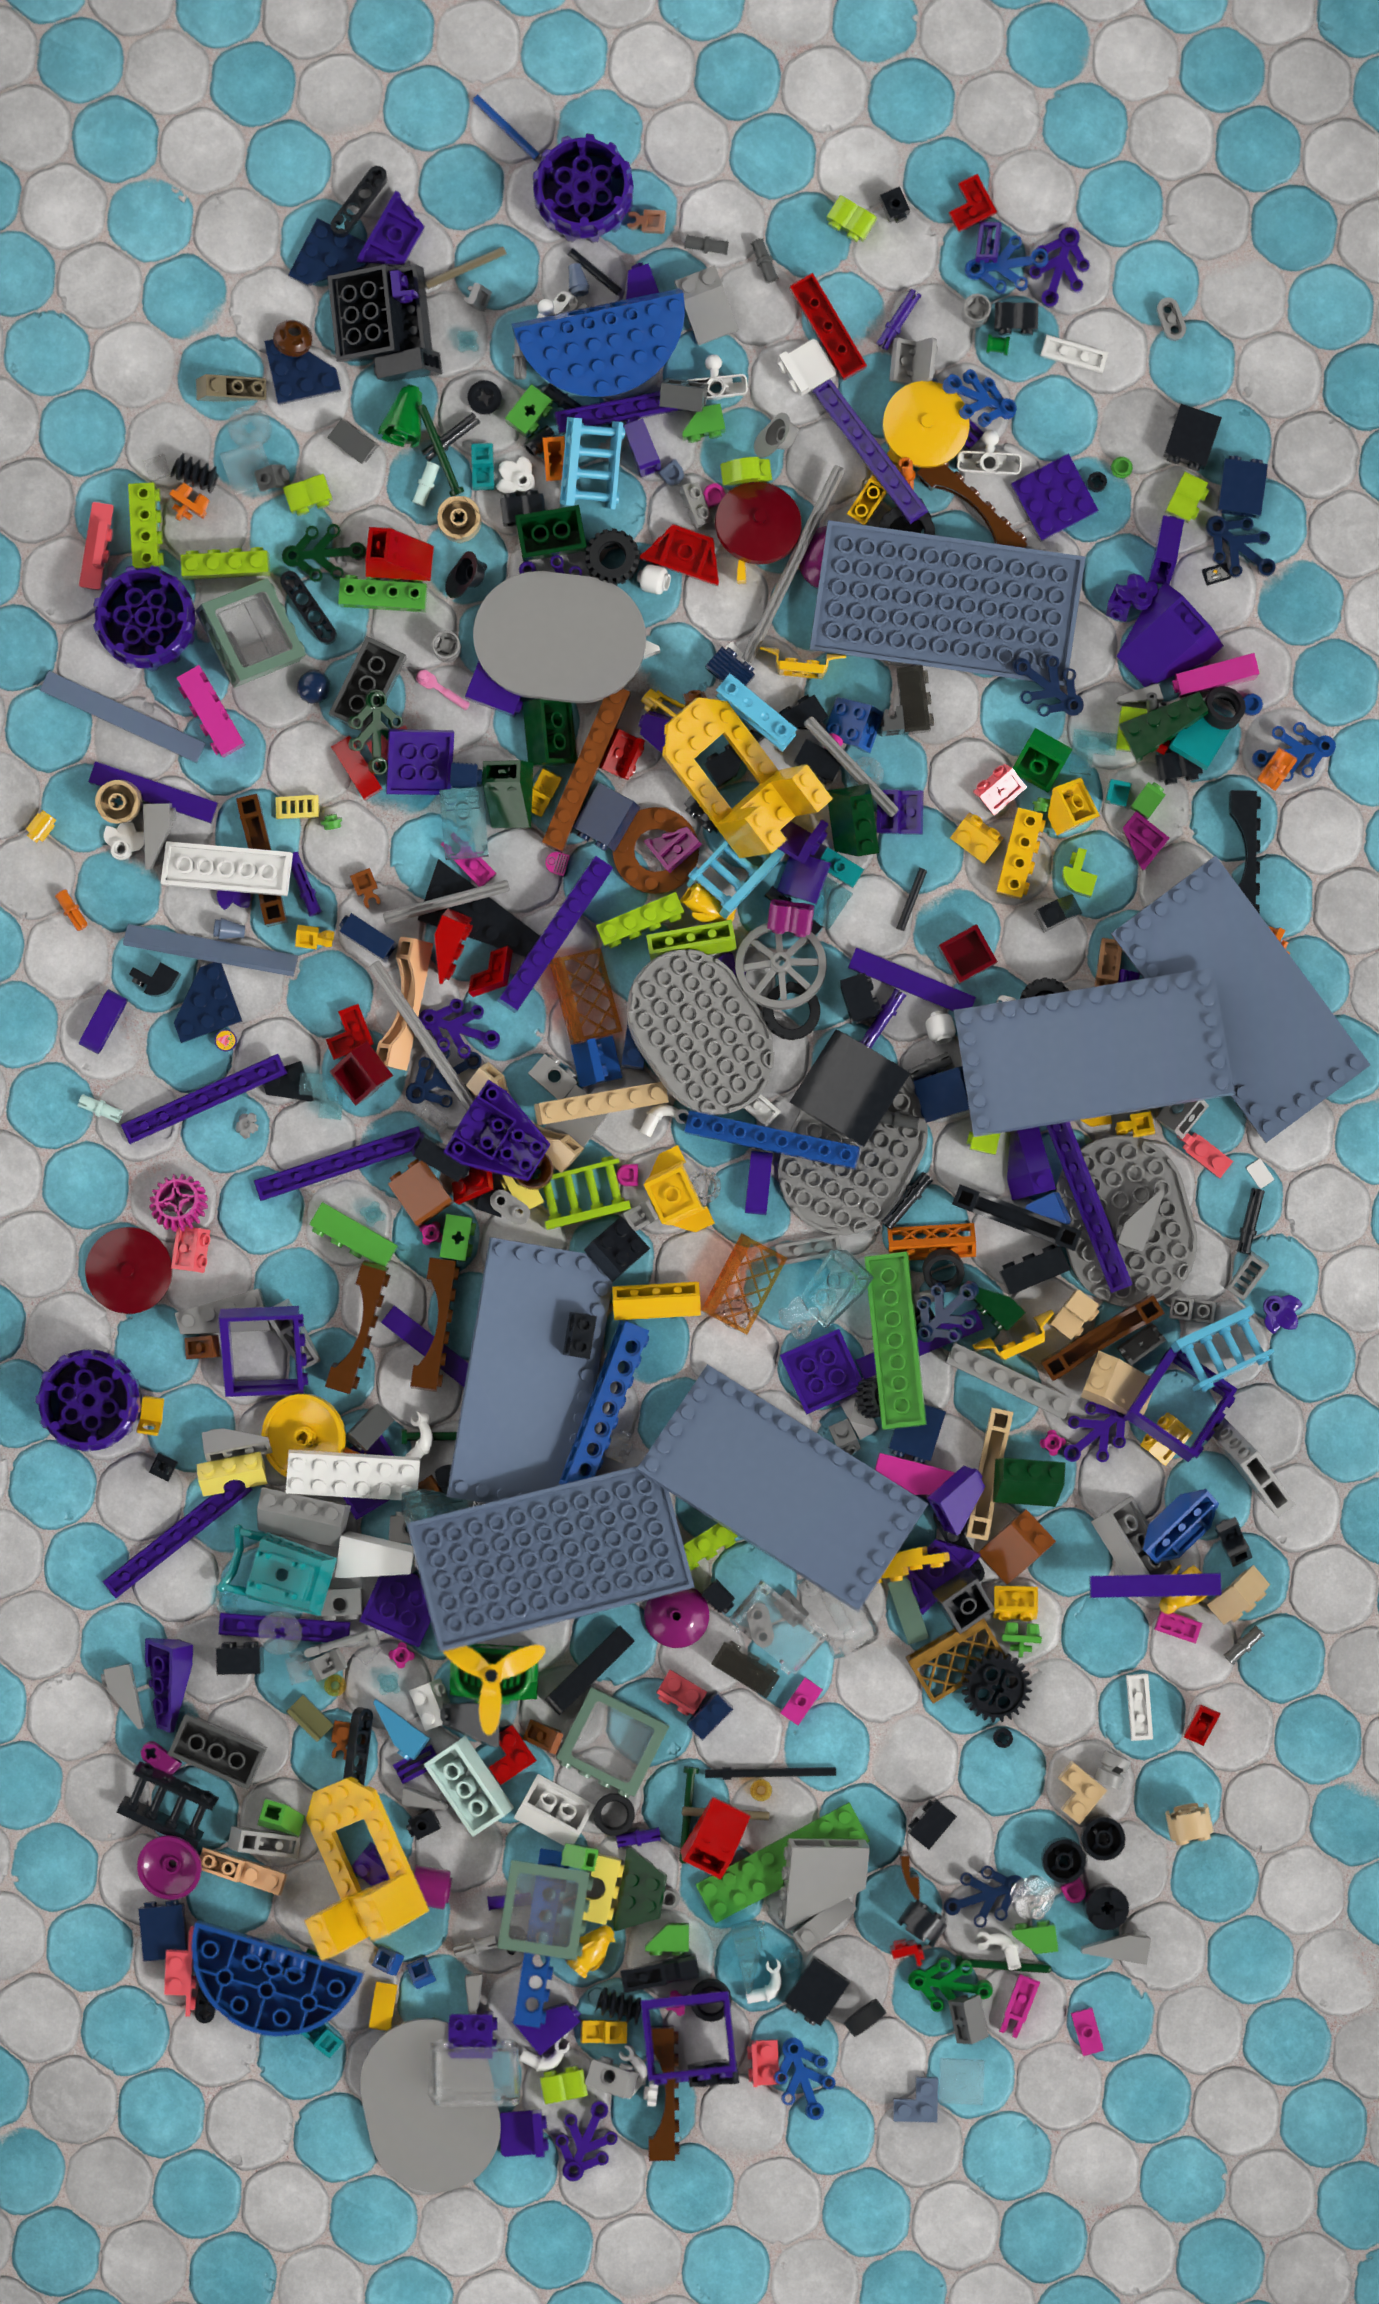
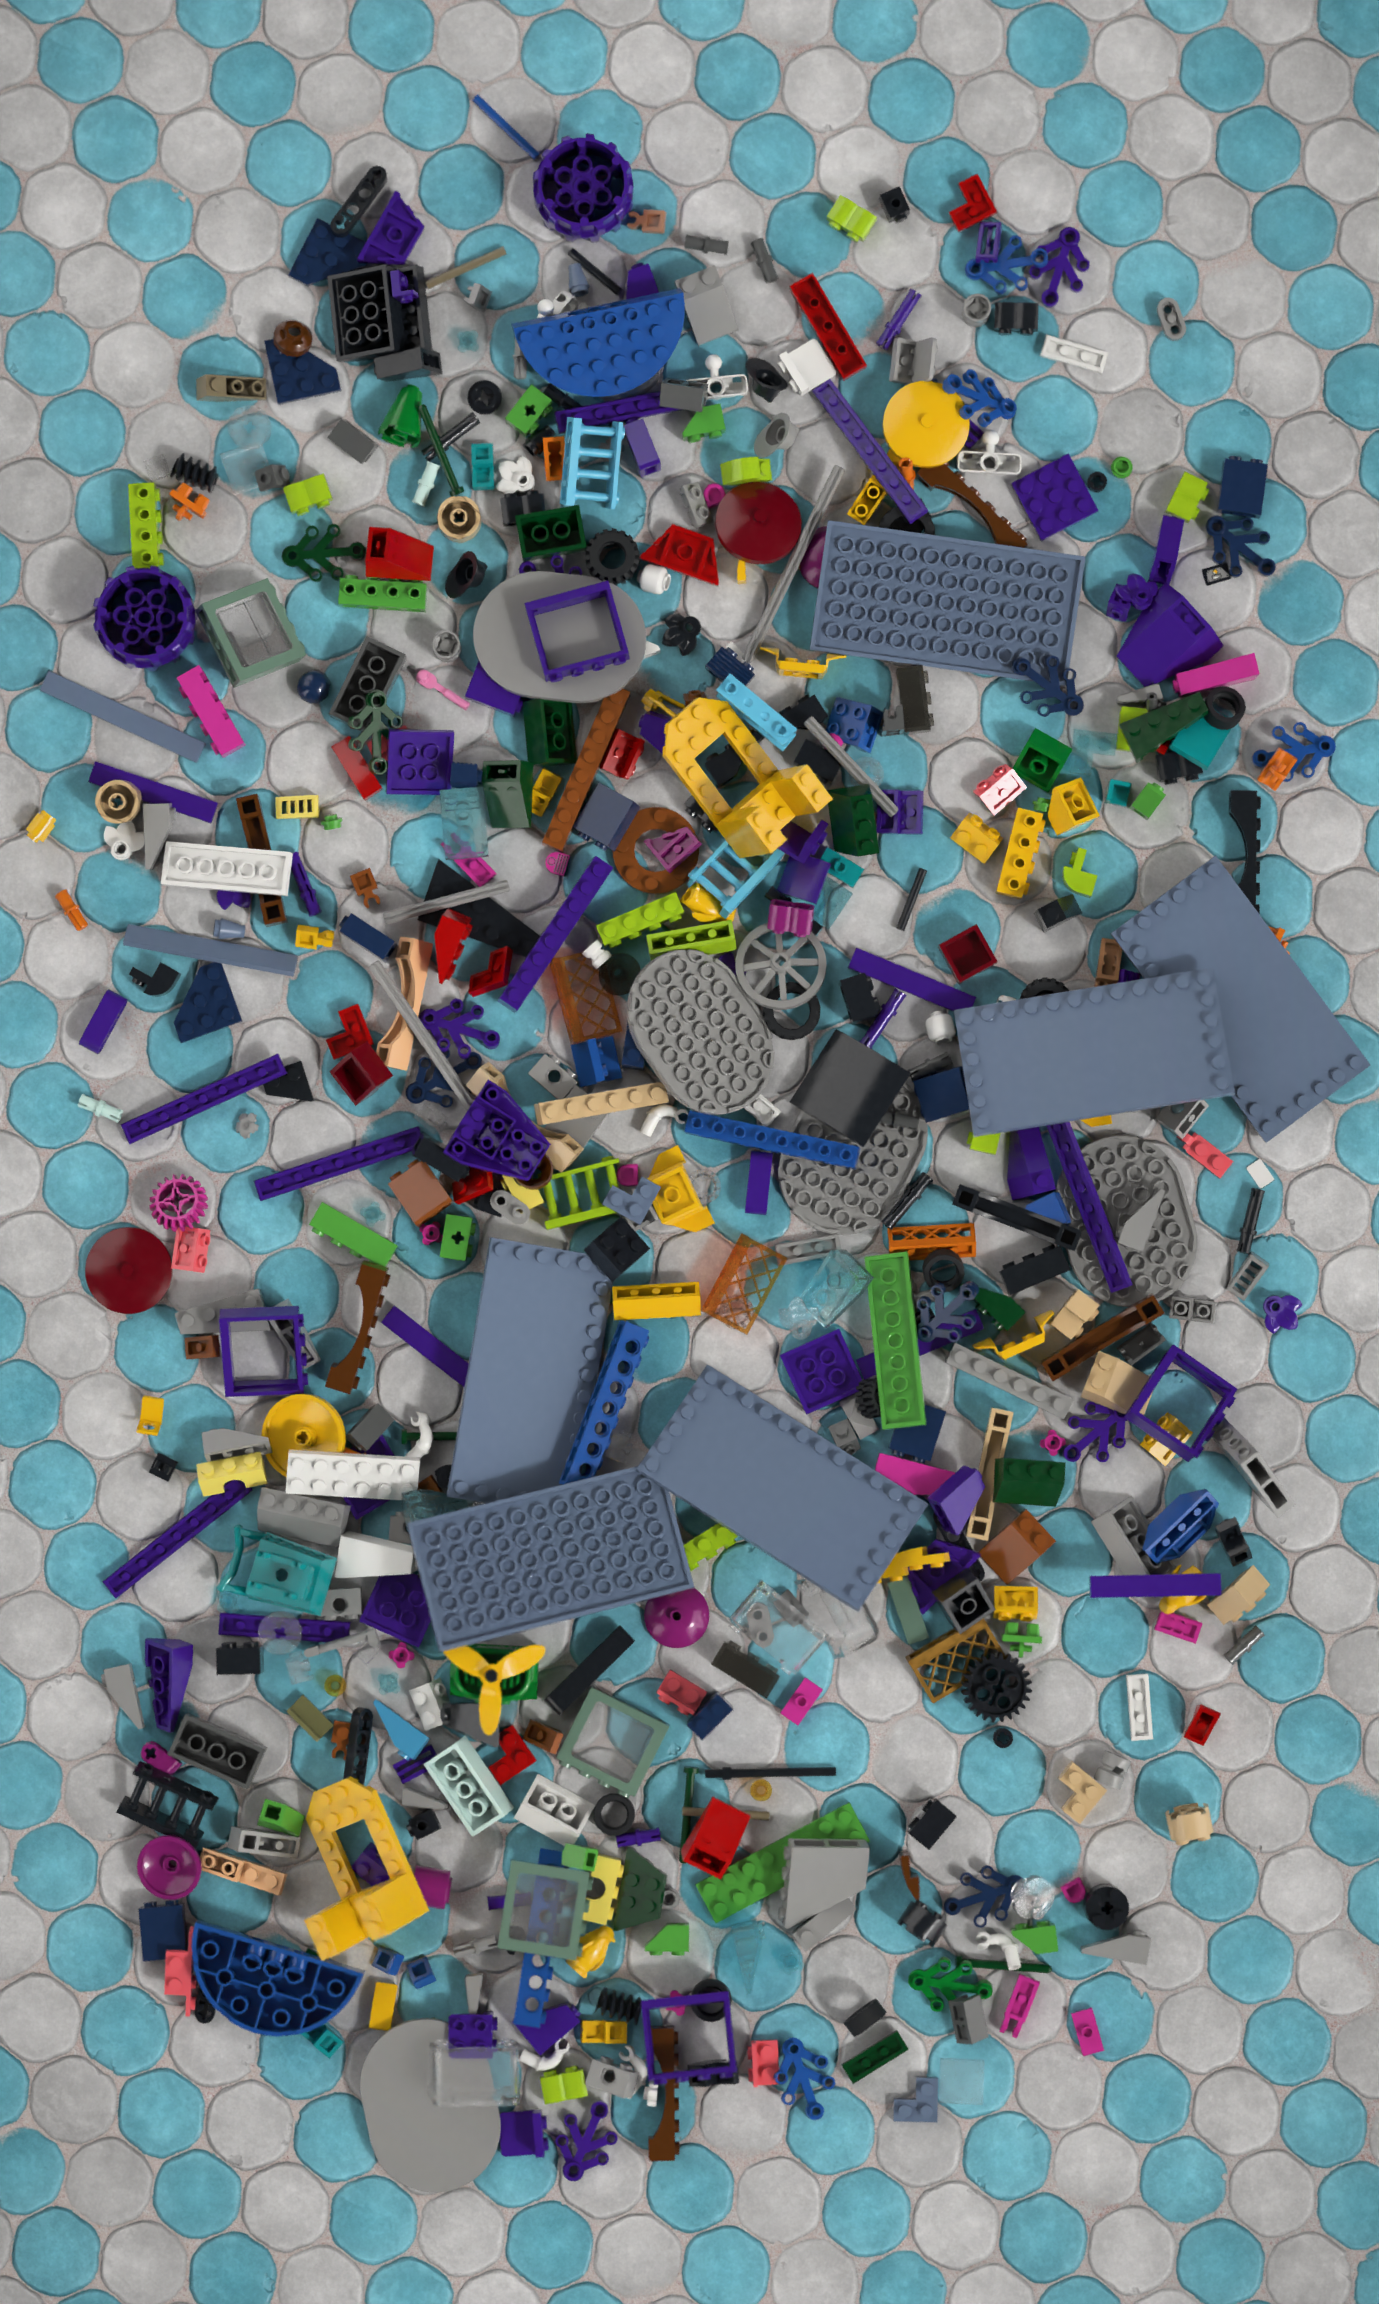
(95, 1441): dark purple wheel -> none
(96, 545): coral bracket -> none
(225, 564): lime brick -> none
(225, 1040): tile -> none
(307, 608): black beam -> none
(327, 1664): light grey bracket -> none
(329, 1091): clear light blue plate -> none
(427, 1373): reddish brown arch -> none
(569, 599): none -> dark purple window
(579, 1335): black brick -> none
(597, 954): none -> white wheel
(620, 983): none -> clear smoke dish
(635, 1205): none -> sand blue plate
(660, 1973): black plate -> none
(672, 473): sand blue tile -> none
(679, 635): none -> black plate
(719, 1597): black brick -> none
(765, 379): none -> black piece
(770, 1990): white piece -> none
(816, 1991): black brick -> none
(875, 2056): none -> dark green plate
(905, 1948): red bracket -> none
(998, 344): green bush -> none
(1076, 1860): black brick -> none
(1115, 1836): black brick -> none
(1140, 1125): yellow plate -> none
(1144, 839): magenta wing -> none
(1192, 437): black brick -> none
(1222, 1327): medium azure fence -> none
(1253, 704): blue tile -> none

